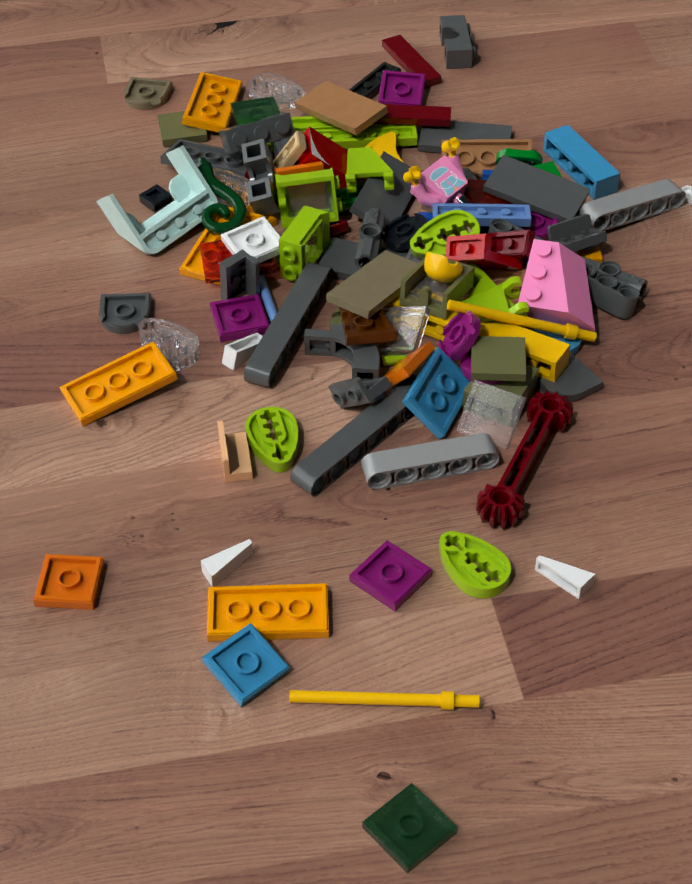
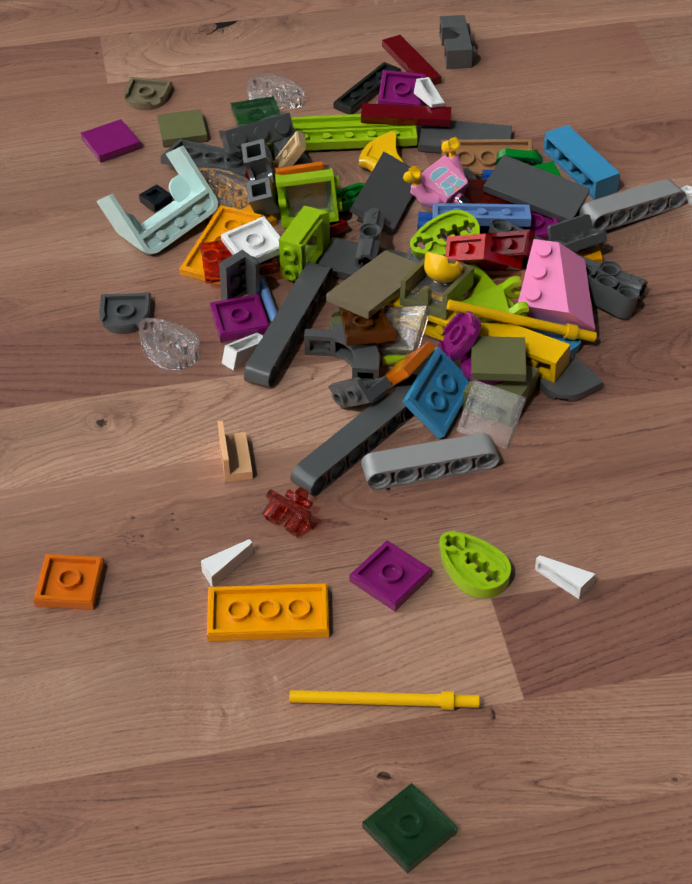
(110, 140): none -> magenta tile
(118, 383): light orange tile -> none
(210, 102): light orange tile -> none
(226, 193): dark green plant -> none
(245, 664): dark azure tile -> none
(285, 433): lime piece -> none
(299, 517): none -> clear red hips
(325, 150): red panel -> none
(341, 107): medium nougat tile -> none
(366, 163): lime flag -> none
(401, 230): black tile -> none
(428, 93): none -> white piece
(503, 502): dark red arm -> none

